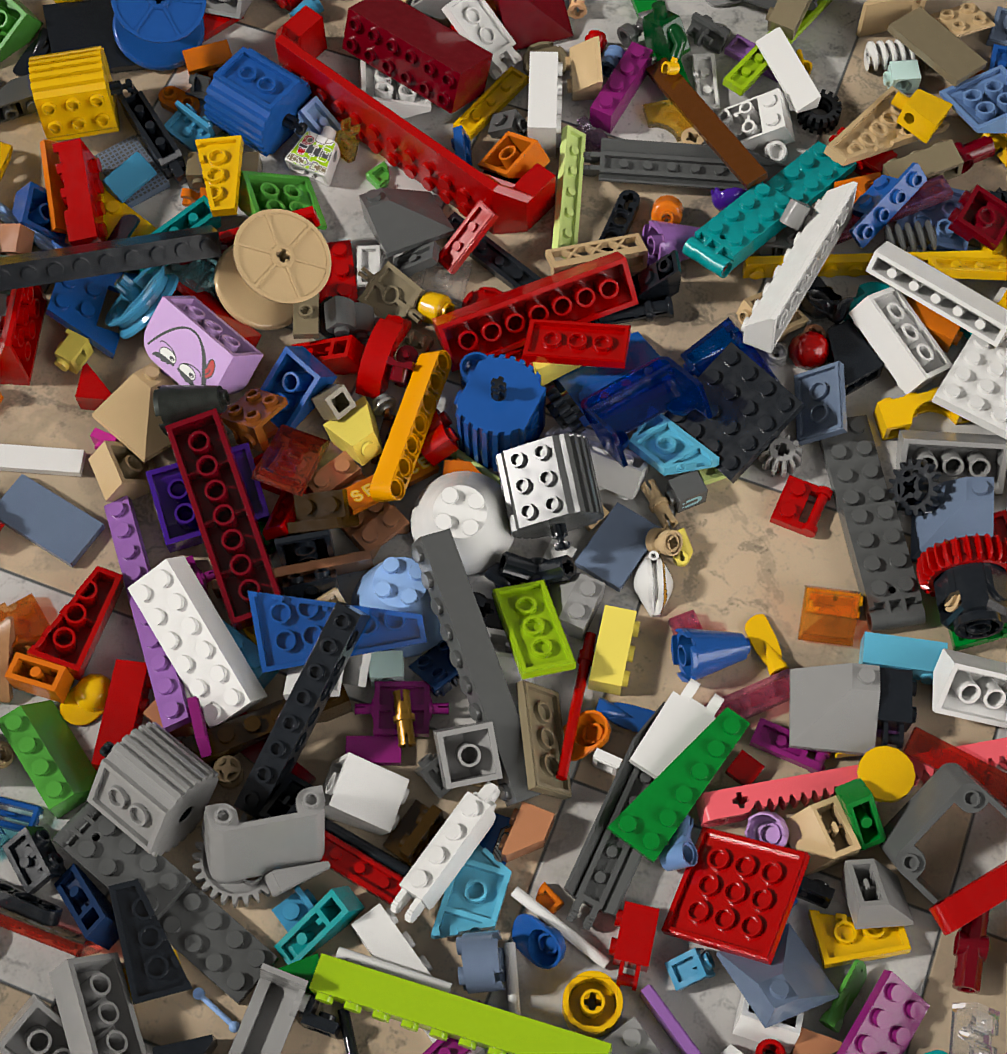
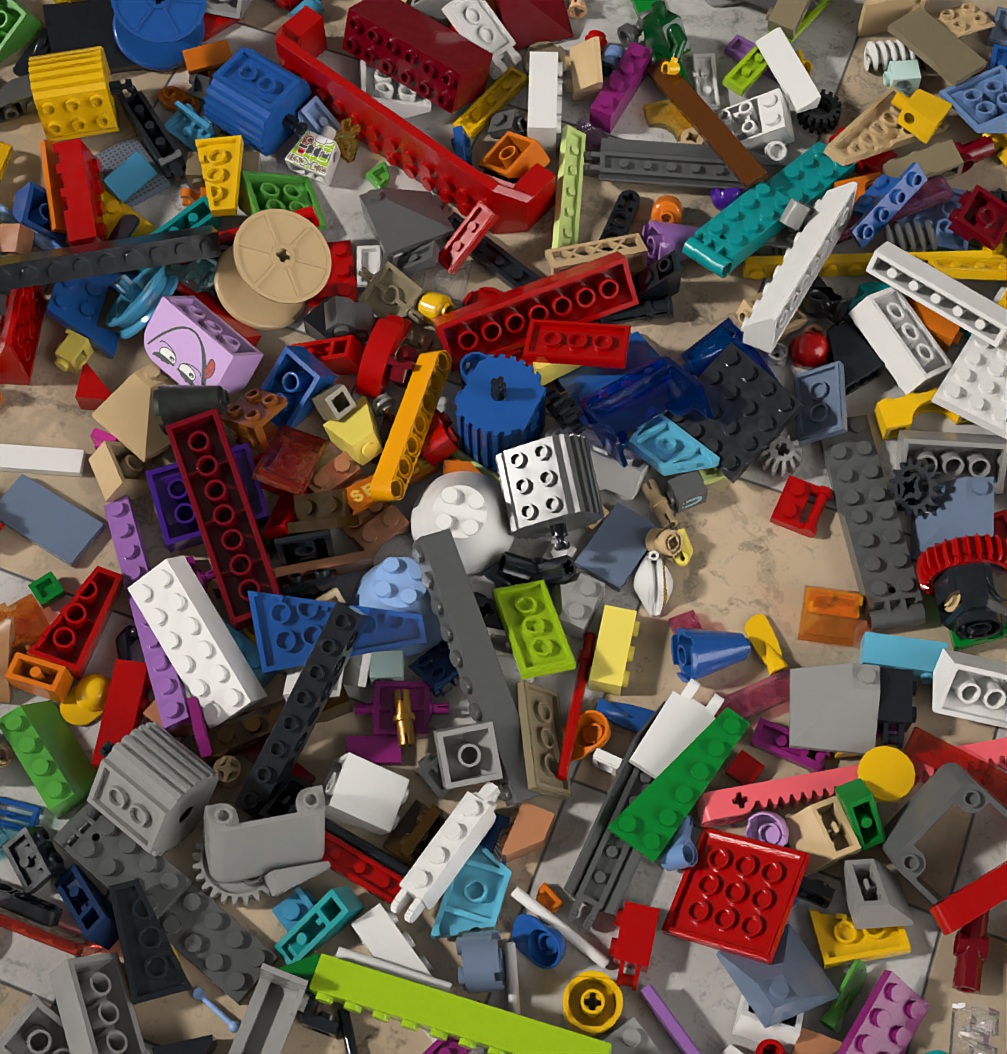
(47, 590): none -> green plate
(124, 641): none -> black arm
(306, 318): dark tan plate -> none
(690, 968): dark azure bracket -> none
(707, 32): dark grey hips -> none

